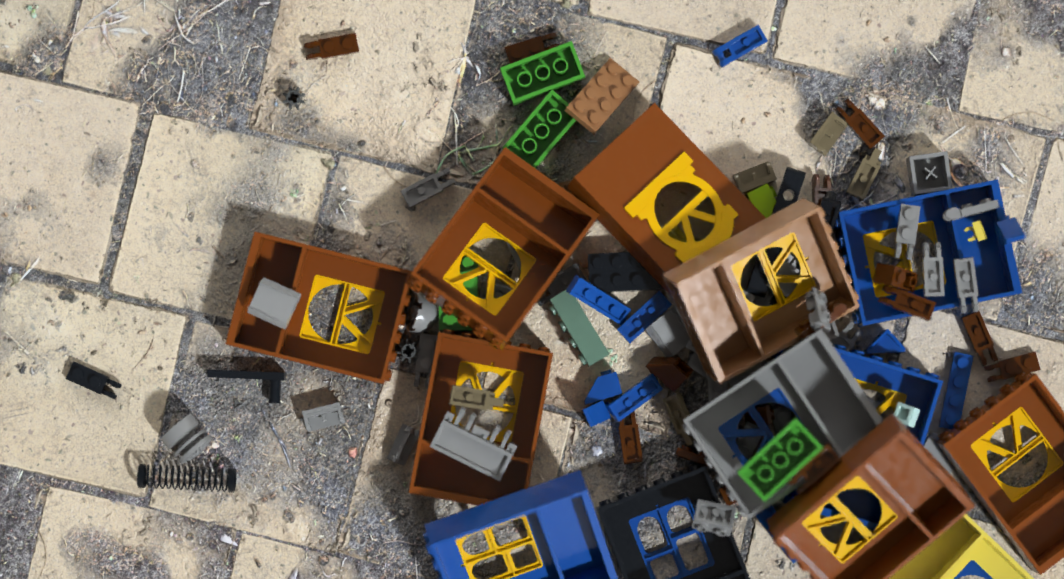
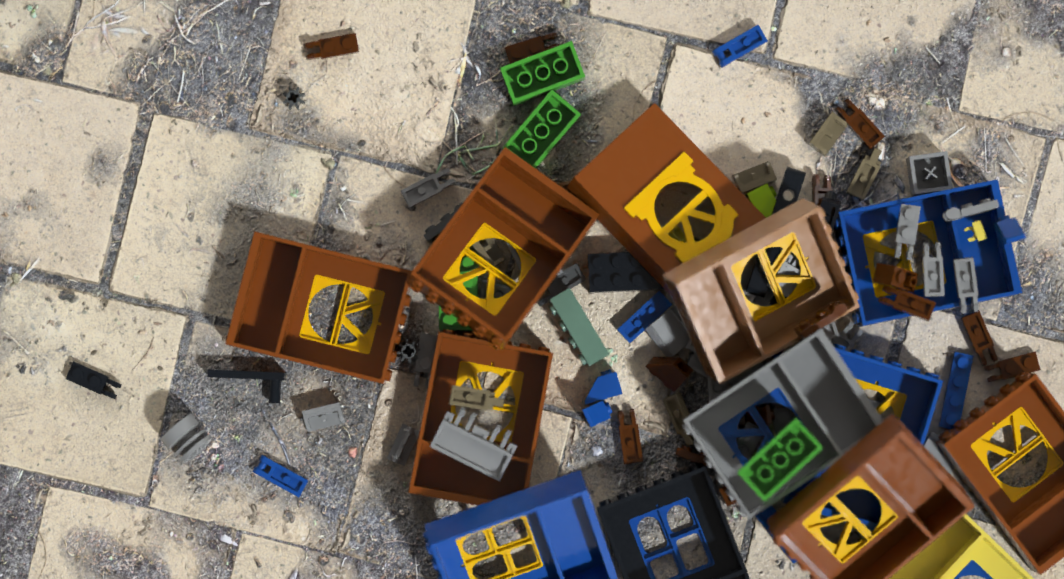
(142, 481): black piece -> none
(274, 303): light grey slope -> none
(281, 476): none -> blue plate
(421, 314): light grey cylinder -> none
(434, 231): none -> dark grey hinge
(489, 251): none -> dark tan hinge
(598, 300): blue plate -> none
(602, 96): medium nougat plate -> none
(634, 397): blue plate -> none
(714, 518): light grey bracket -> none
(816, 301): light grey hinge -> none
(816, 467): reddish brown hinge -> none
(885, 343): blue slope -> none
(906, 414): light aqua slope -> none

